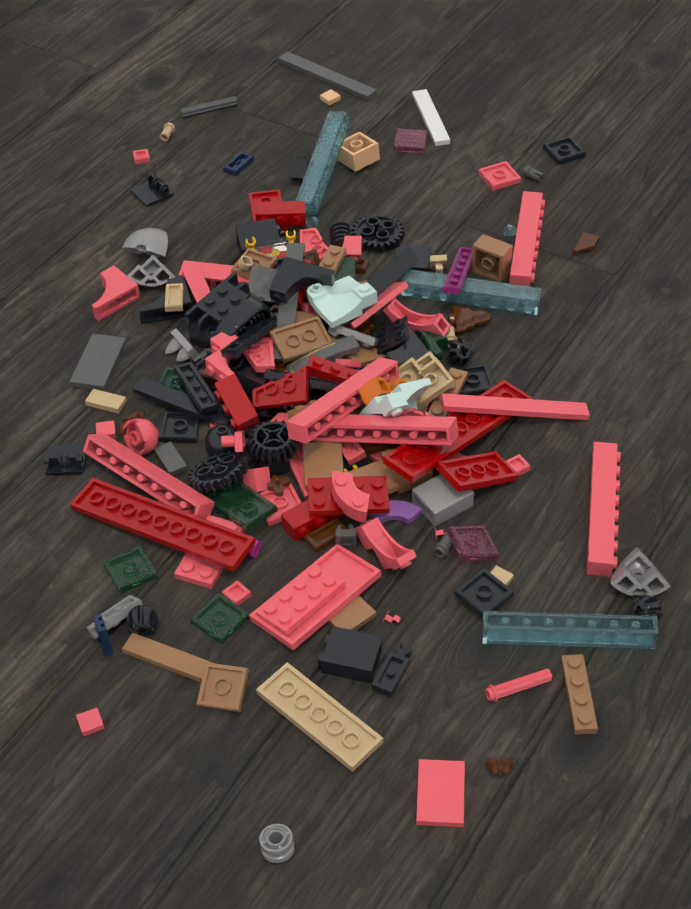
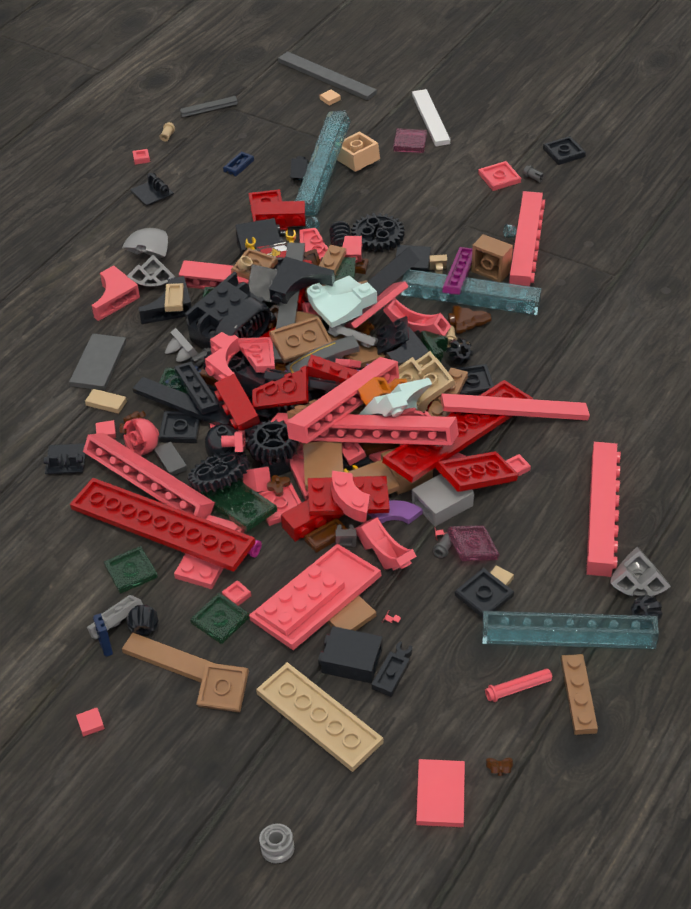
(196, 281): coral tile -> none
(248, 338): black plate -> none
(586, 243): reddish brown tile -> none

